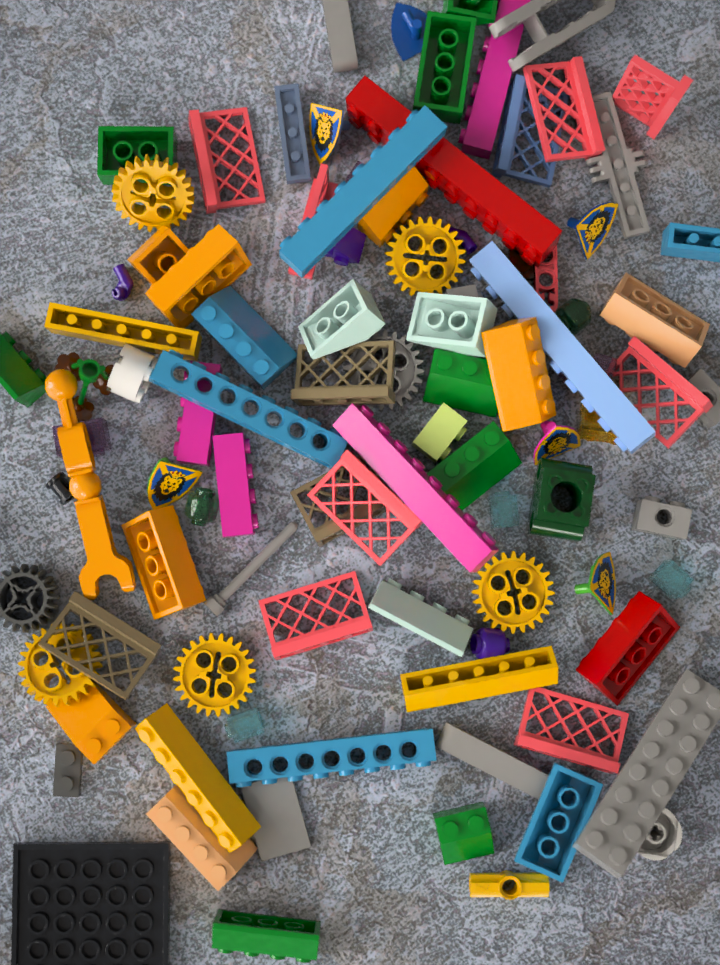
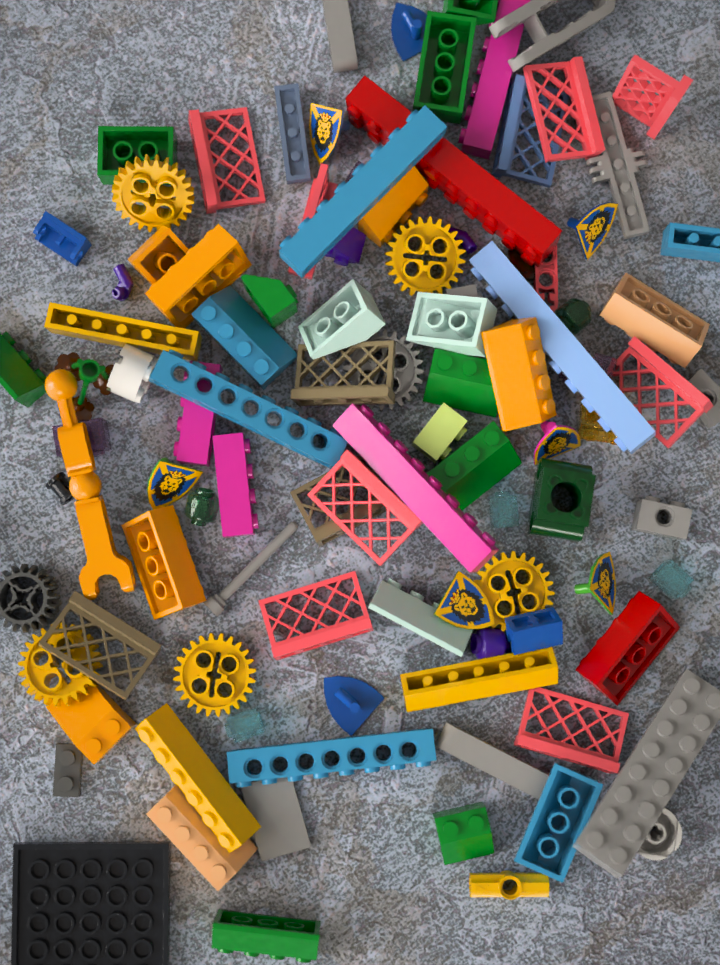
(61, 238): none -> blue hinge
(271, 297): none -> green slope
(350, 701): none -> blue shield
(465, 605): none -> shield
(534, 630): none -> blue hinge

